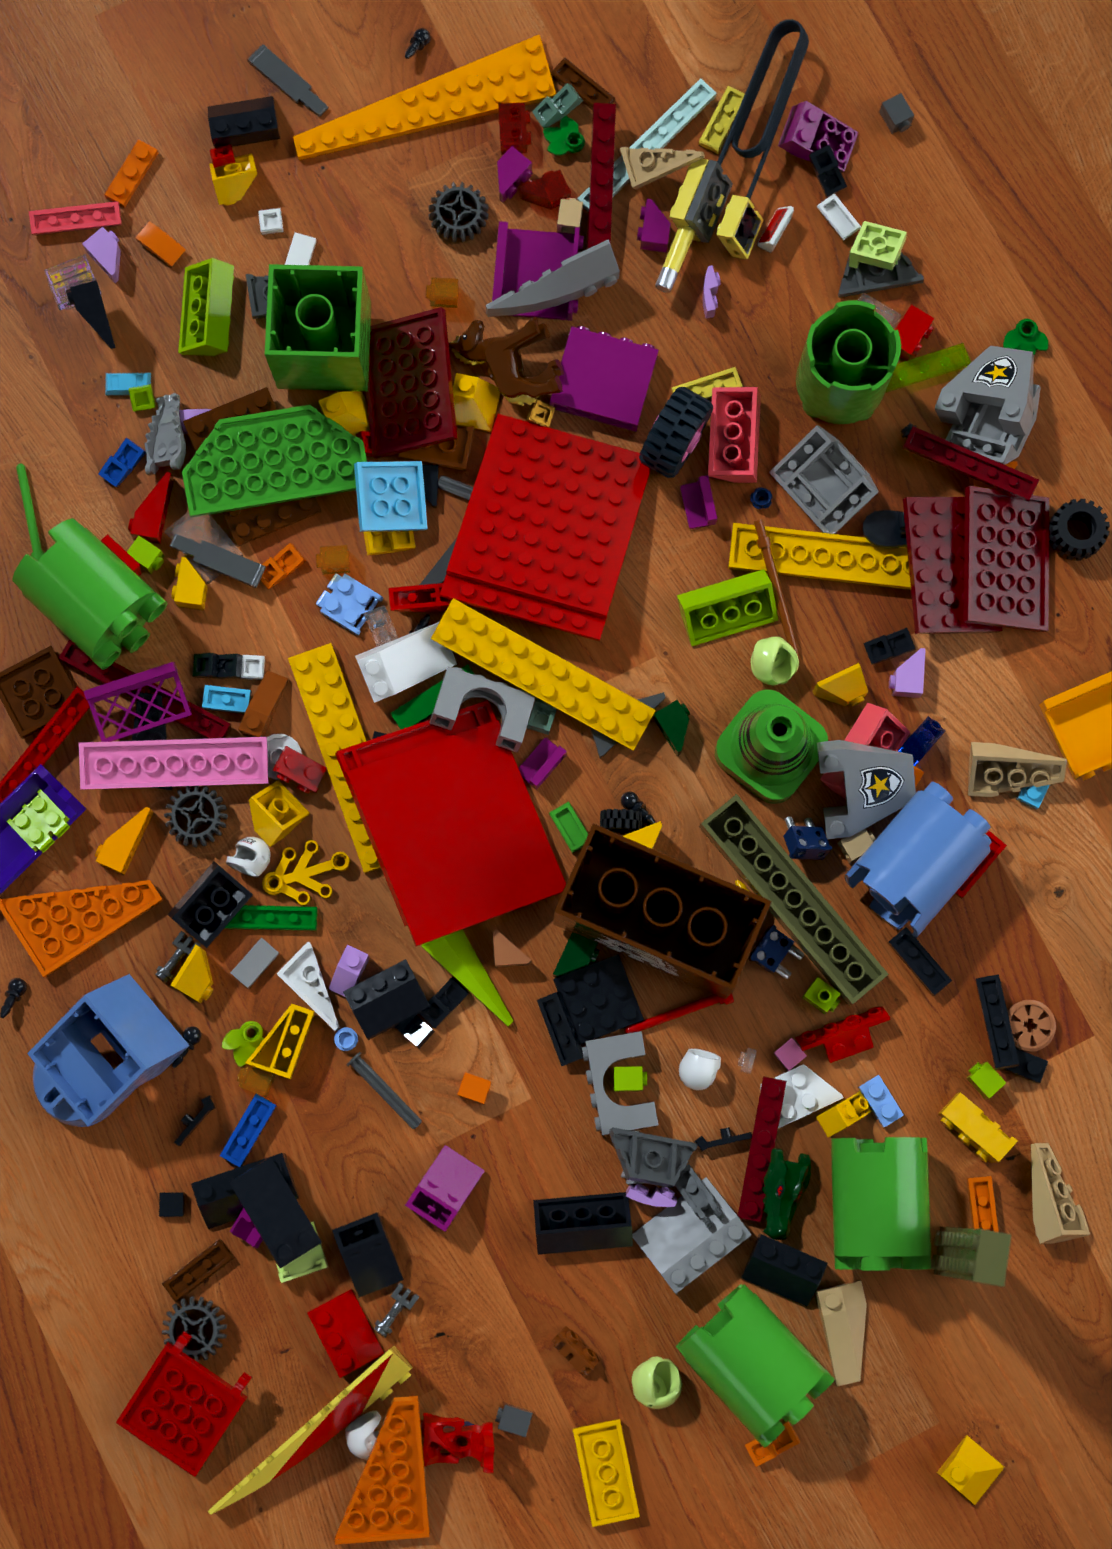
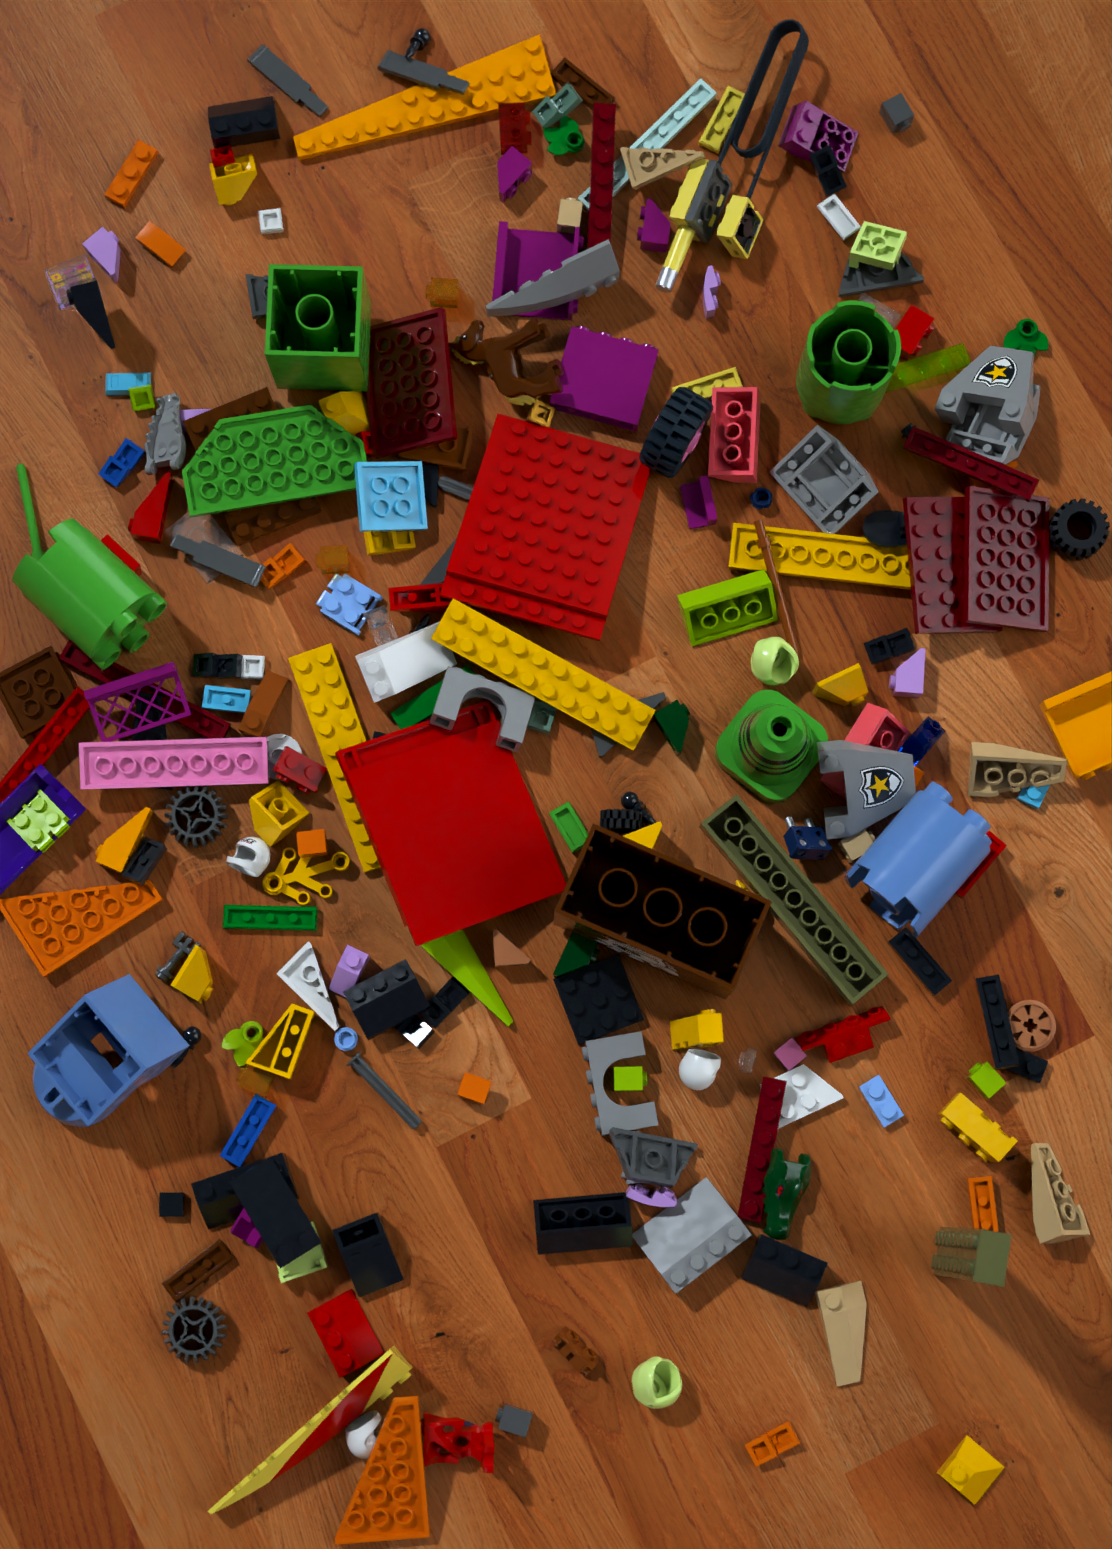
(16, 988): black bar -> none
(75, 218): coral plate -> none
(143, 861): none -> black plate
(146, 554): lime brick -> none
(182, 1407): red plate -> none
(190, 587): yellow slope -> none
(192, 1123): black piece -> none
(206, 308): lime slope -> none
(210, 904): black slope -> none
(255, 963): light grey tile -> none
(301, 250): white tile -> none
(312, 843): none -> orange panel
(401, 1301): dark grey hinge -> none
(421, 73): none -> dark grey piece
(441, 207): dark grey gear -> none
(444, 1188): magenta slope -> none
(475, 402): yellow slope -> none
(541, 762): magenta panel -> none
(546, 190): clear red slope -> none
(560, 1028): black plate -> none
(606, 1472): yellow plate -> none
(678, 1012): red piece -> none
(697, 1030): none -> yellow wedge
(697, 1195): dark grey hinge -> none
(726, 1138): black piece -> none
(755, 1365): bright green brick -> none
(770, 948): dark blue piece -> none
(775, 228): slope -> none
(822, 996): lime brick -> none
(844, 1114): yellow slope -> none
(881, 1203): bright green brick -> none

